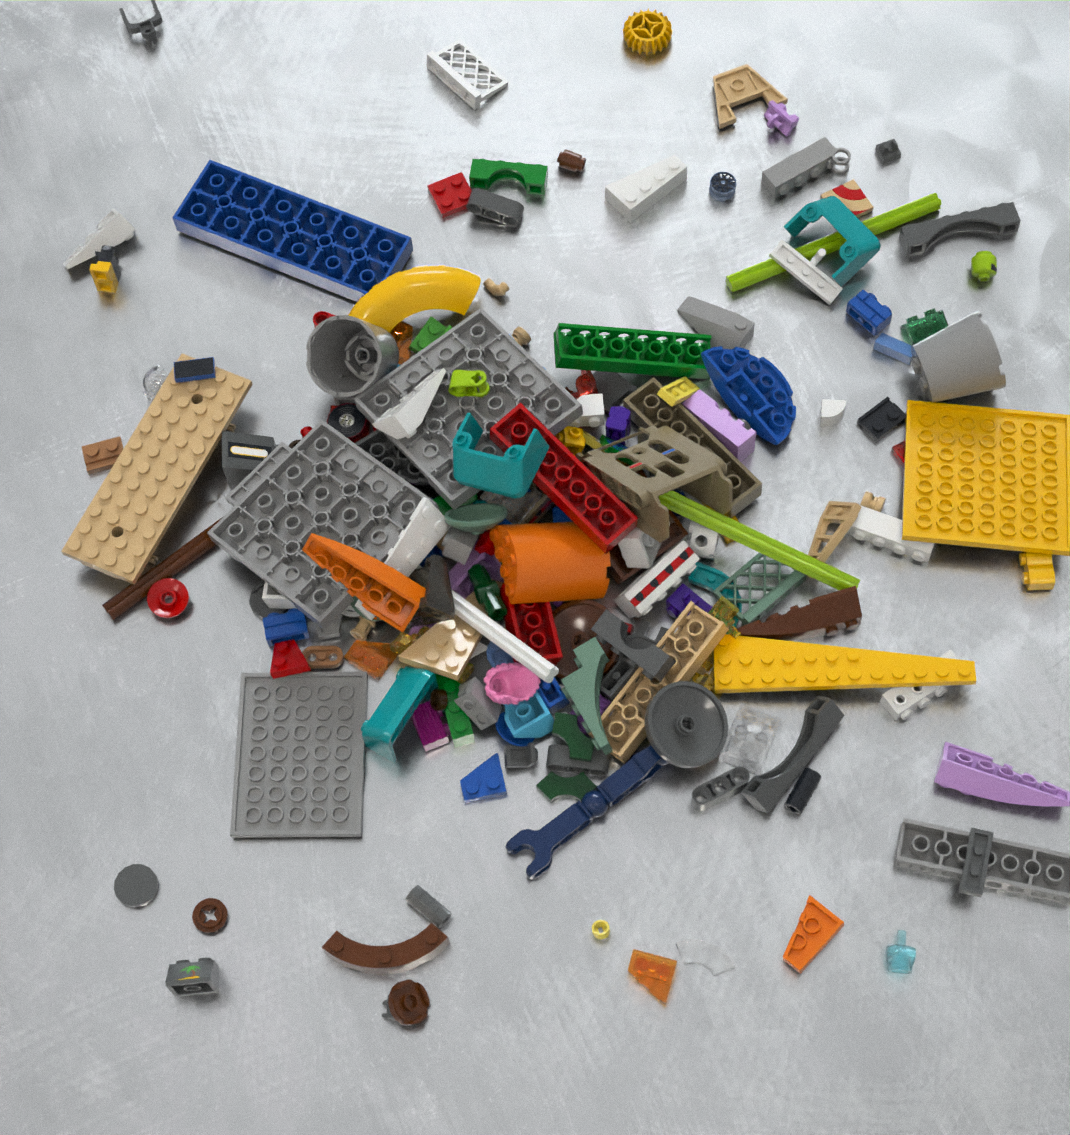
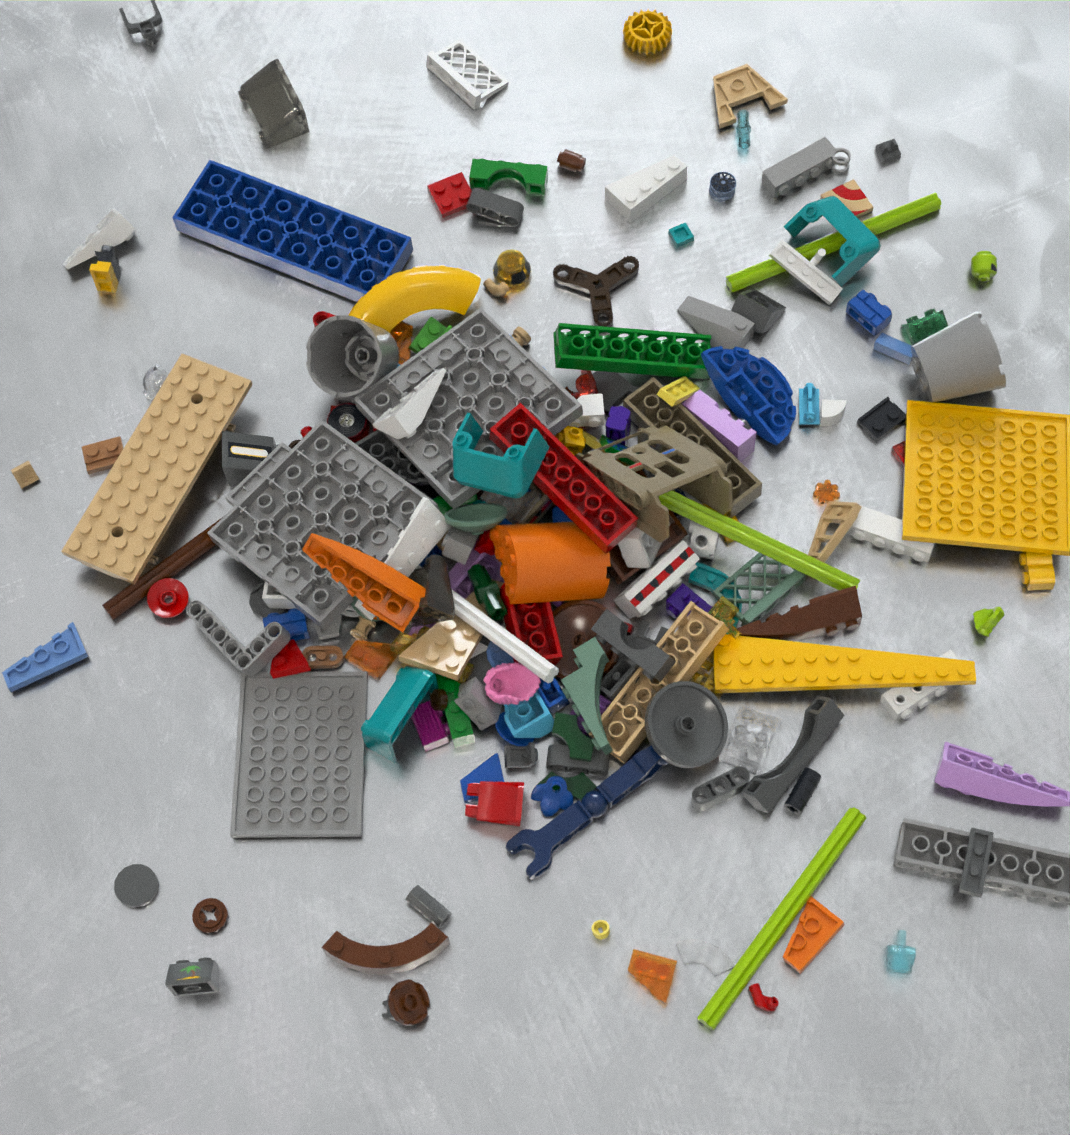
(24, 474): none -> tan tile
(55, 655): none -> medium blue wing
(194, 369): black tile -> none
(243, 655): none -> light grey beam
(274, 105): none -> clear smoke windscreen
(466, 383): lime piece -> none
(496, 802): none -> red hips
(512, 268): none -> clear yellow cone
(552, 799): none -> blue plate
(586, 282): none -> dark brown piece
(681, 235): none -> teal tile
(743, 129): none -> clear light blue pin
(758, 309): none -> dark grey slope
(761, 1001): none -> red arm
(779, 118): lavender hips -> none
(781, 919): none -> lime axle
(809, 405): none -> medium azure hinge
(826, 492): none -> clear orange plant
(874, 503): tan wheel -> none
(987, 619): none -> lime piece
(995, 219): dark grey arch -> none

